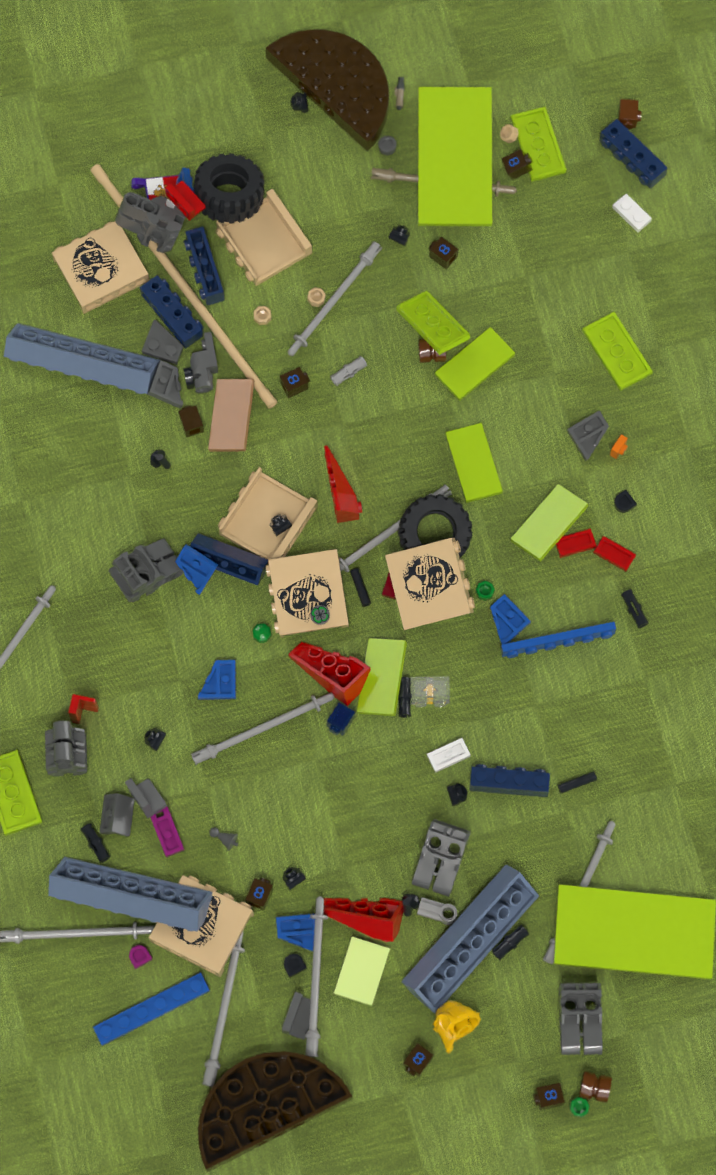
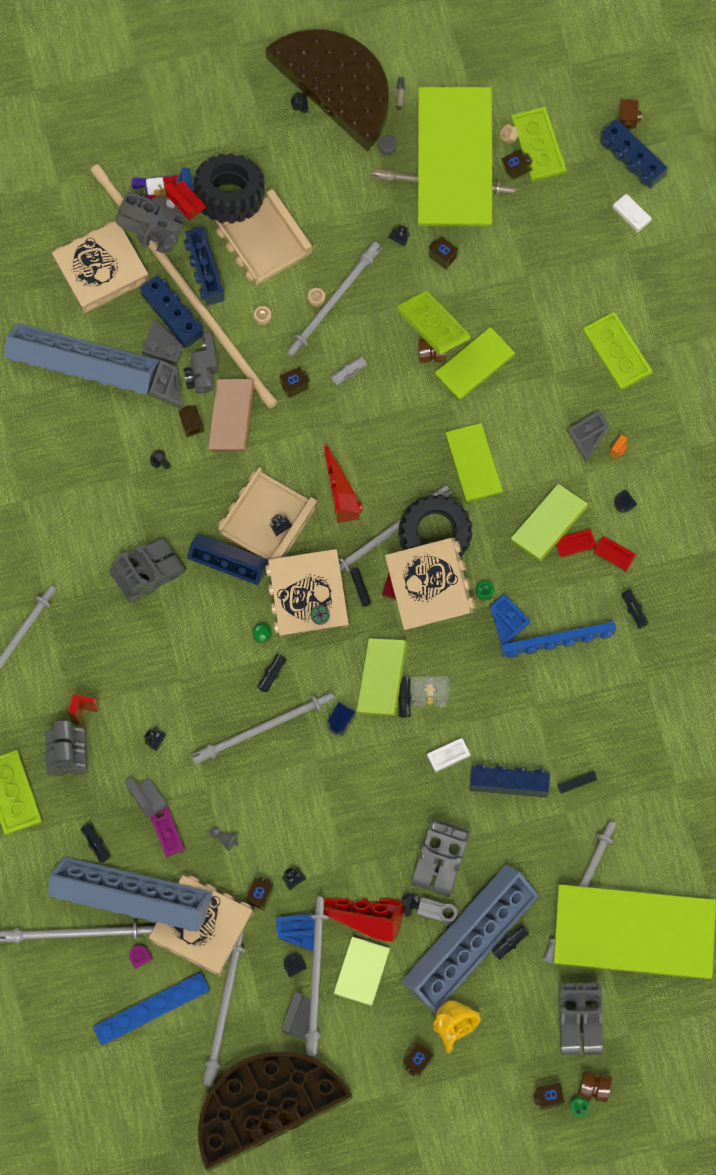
(117, 814): dark grey panel -> none
(196, 567): blue wing -> none
(220, 682): blue wing -> none
(271, 673): none -> black pin
(332, 671): red wedge -> none
(457, 794): black plate -> none

